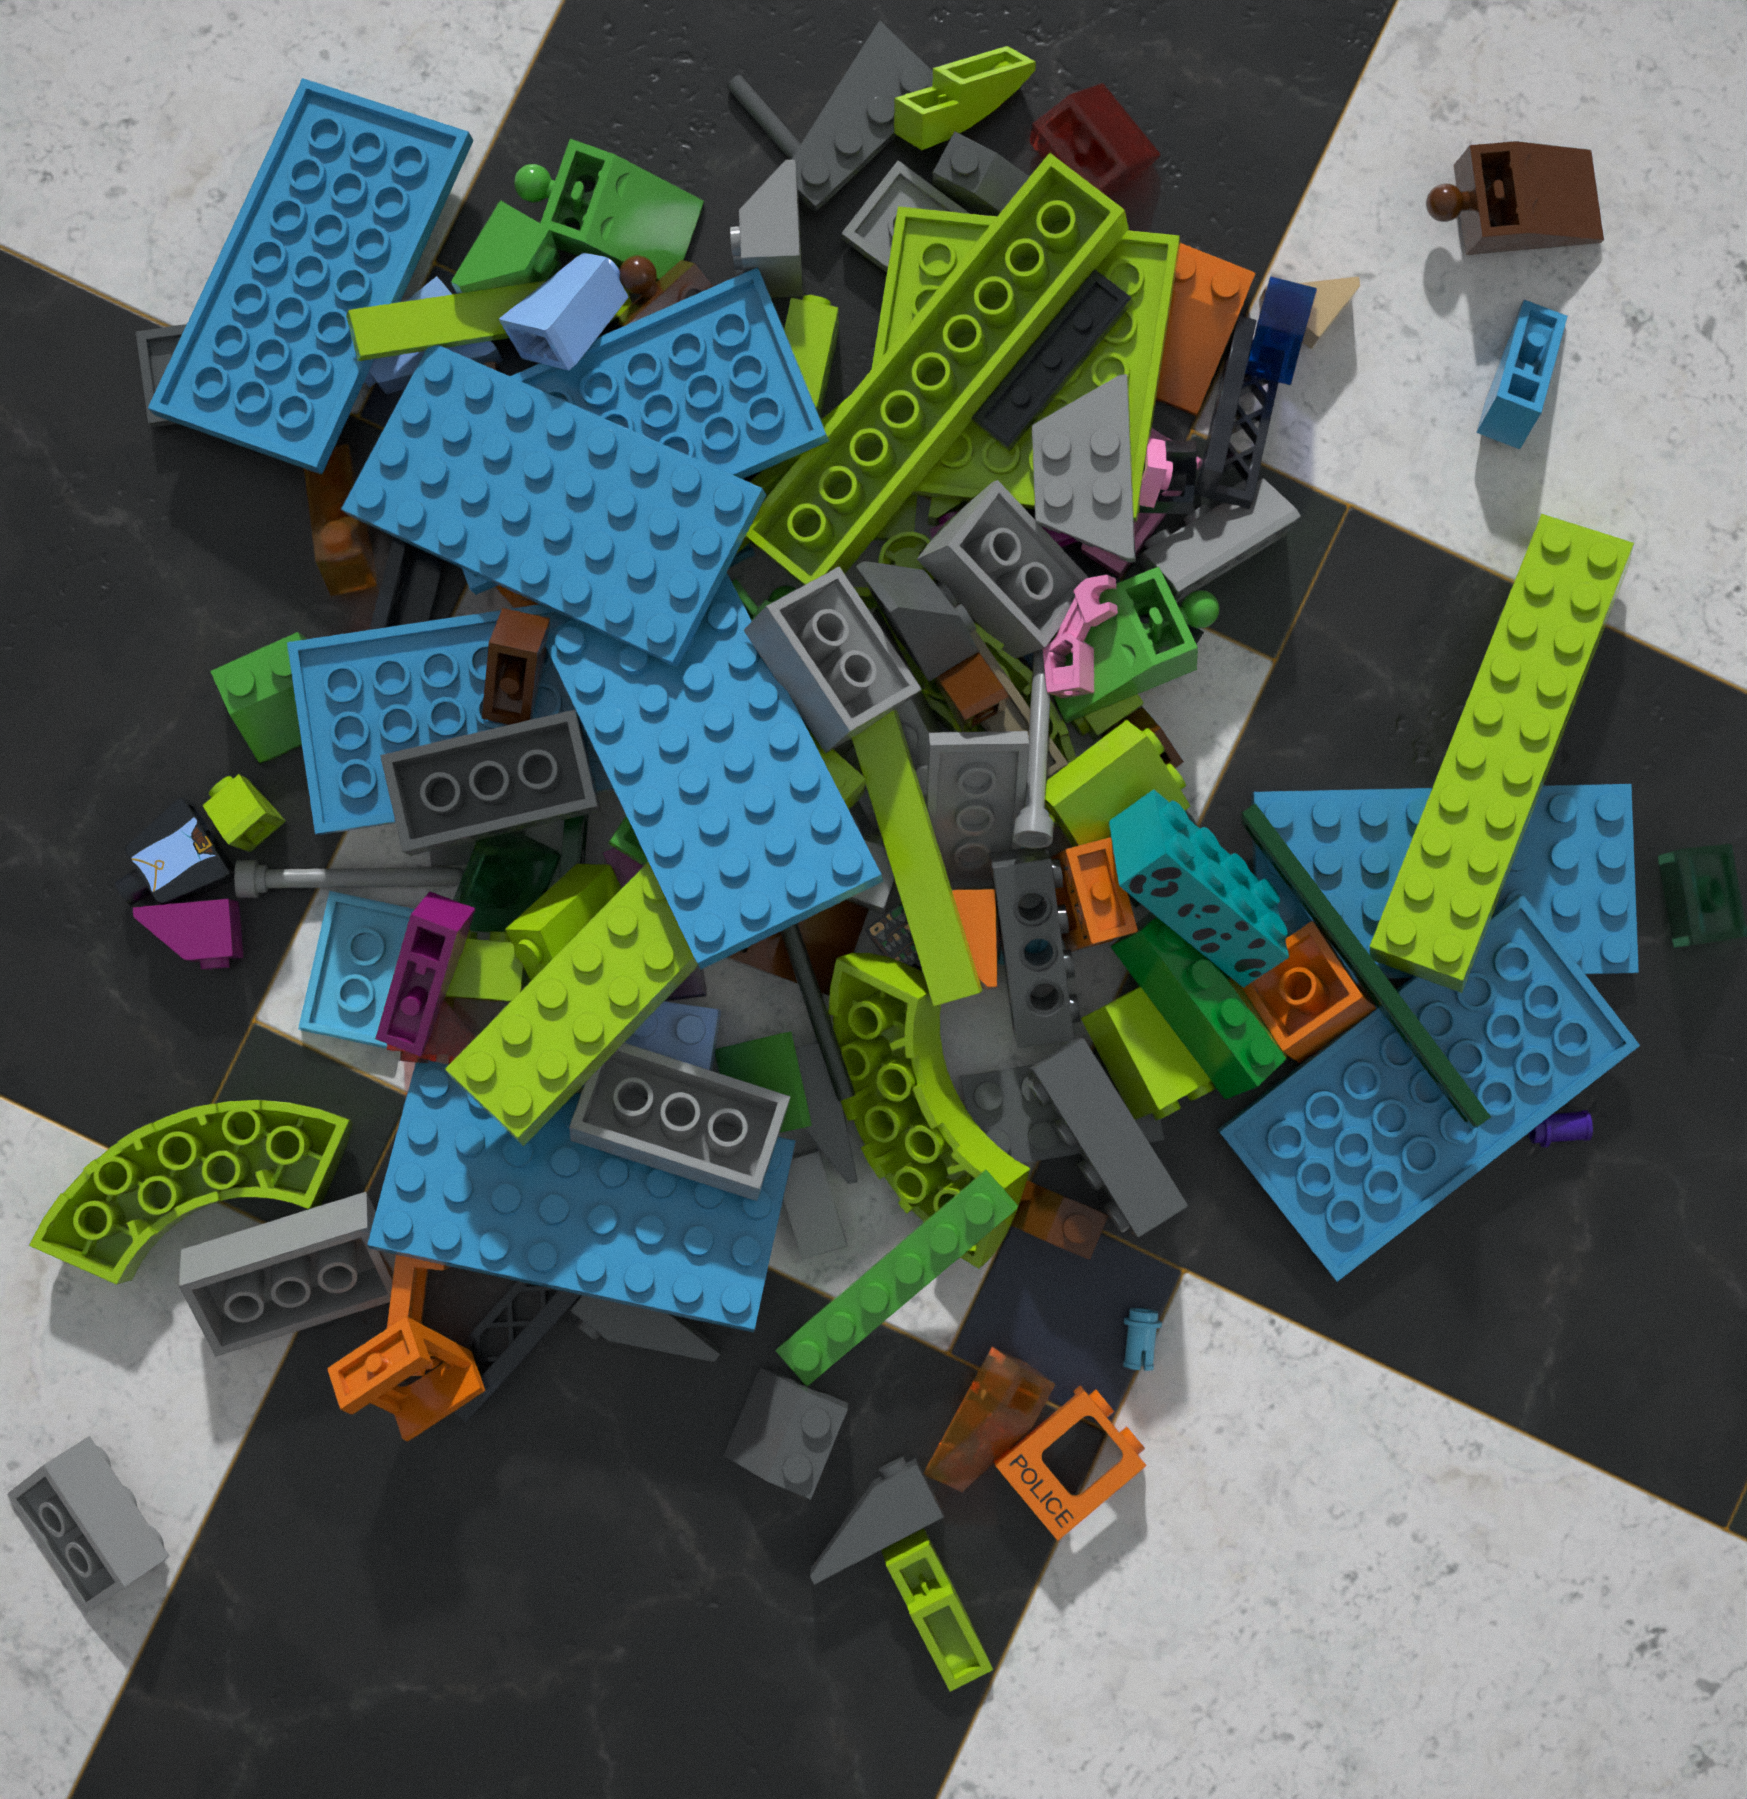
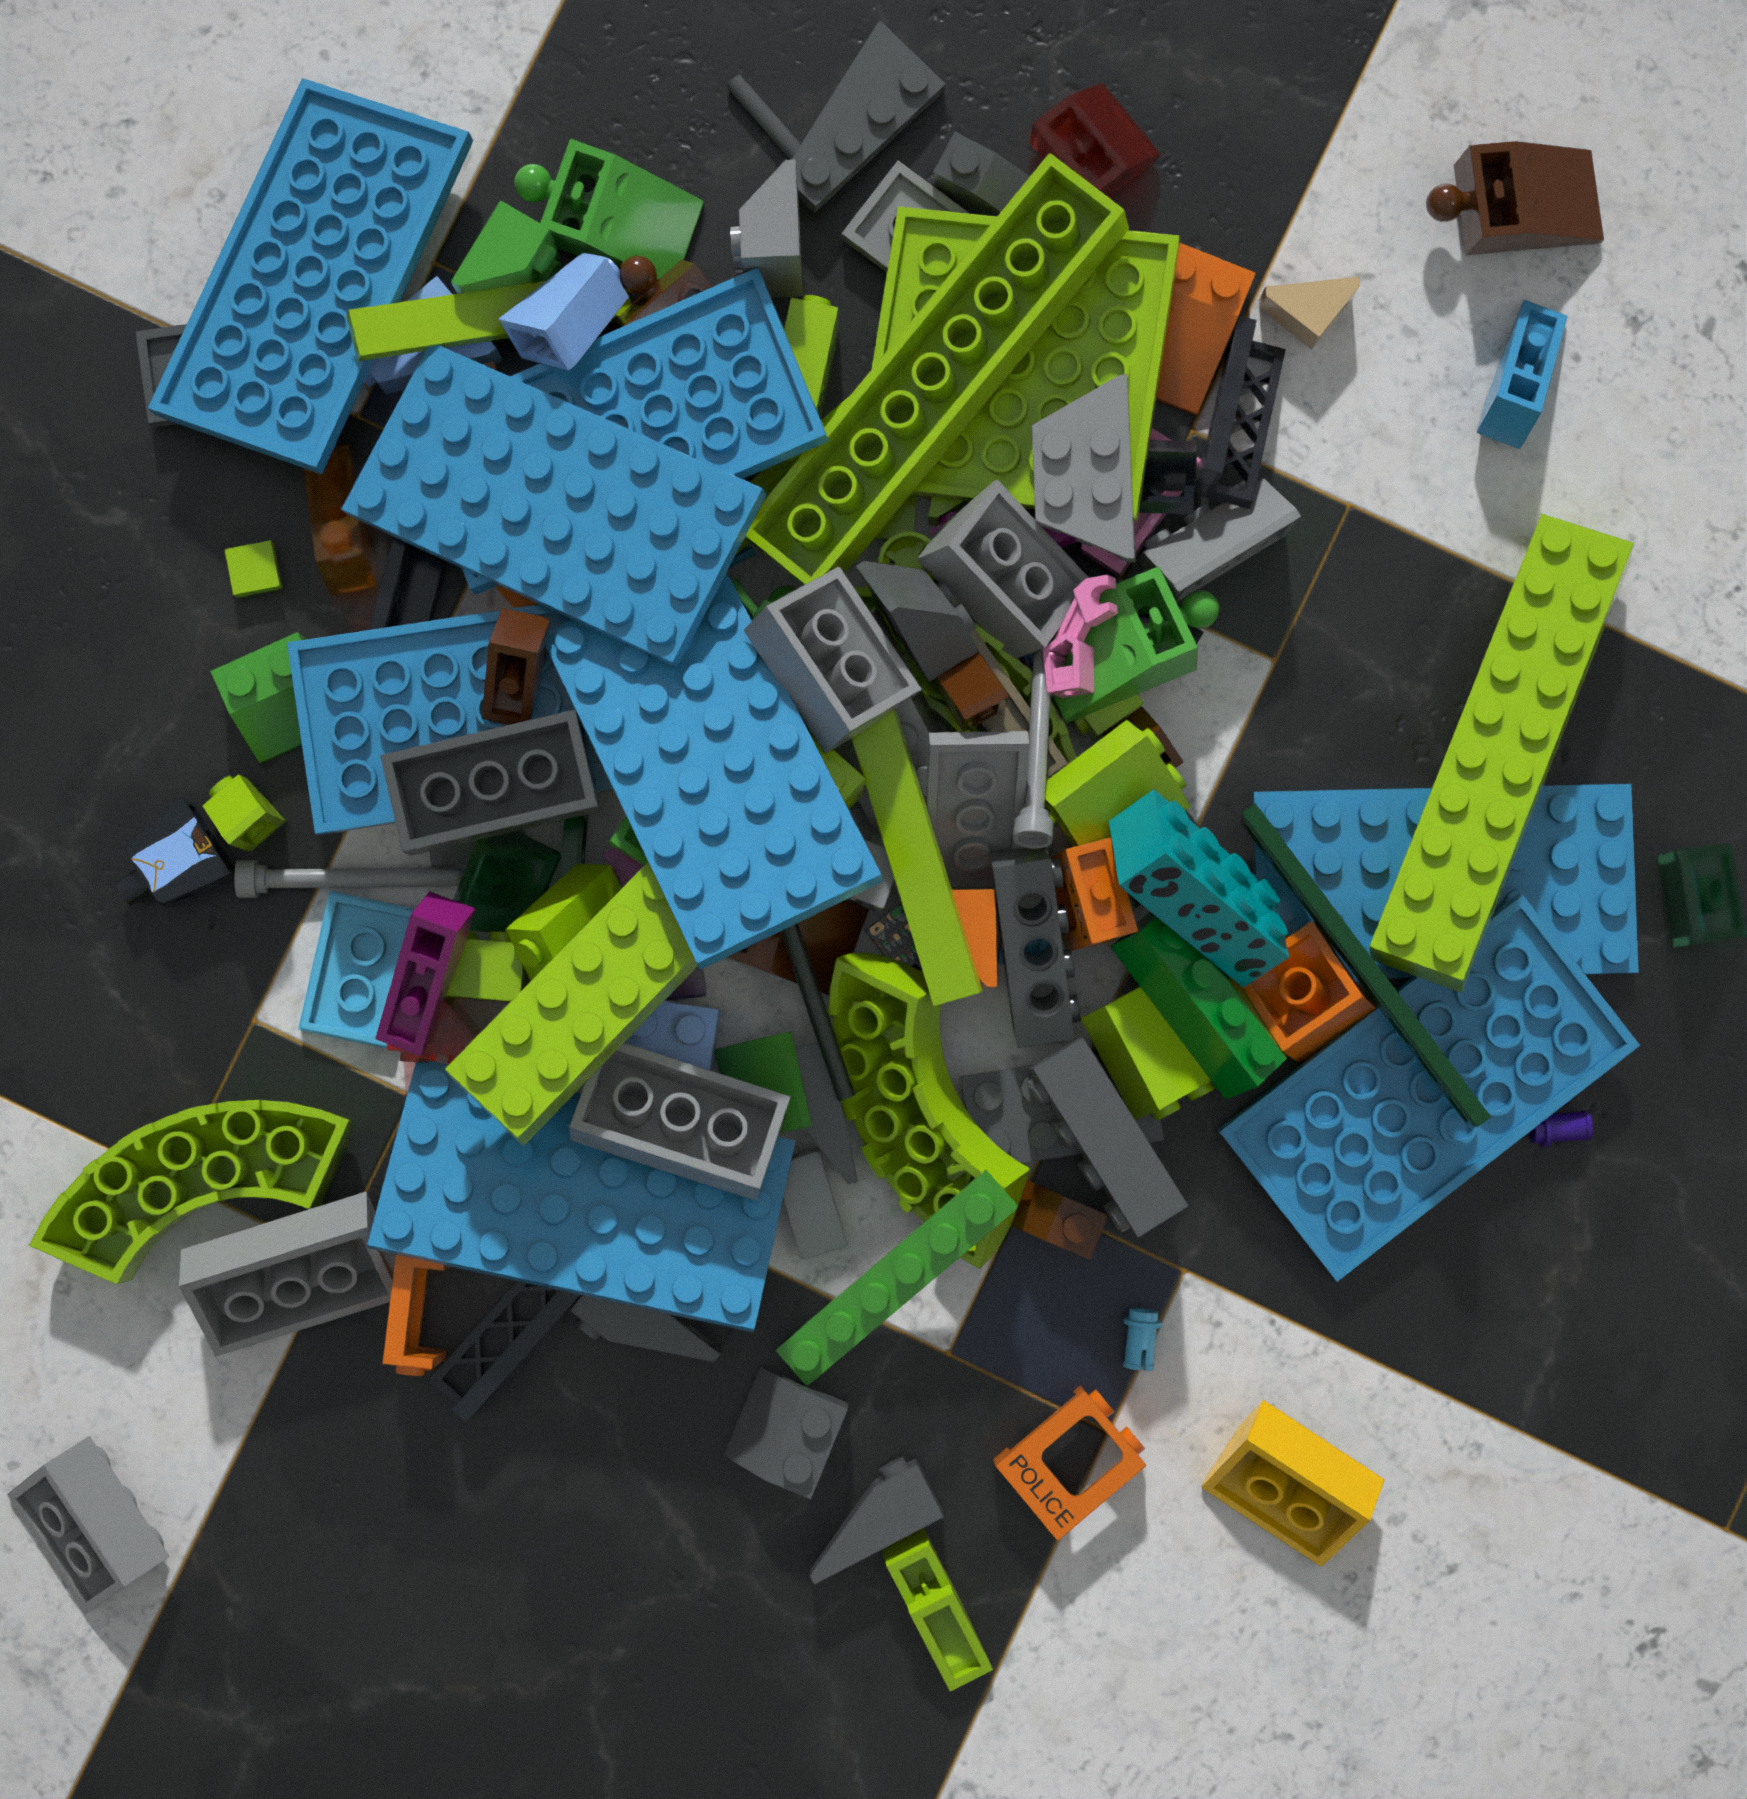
(197, 930): magenta slope -> none
(253, 569): none -> lime tile
(394, 1355): orange window -> none
(960, 96): lime slope -> none
(990, 1419): clear orange slope -> none
(1052, 360): black tile -> none
(1156, 473): bright pink plate -> none
(1280, 330): clear blue slope -> none
(1294, 1484): none -> yellow slope

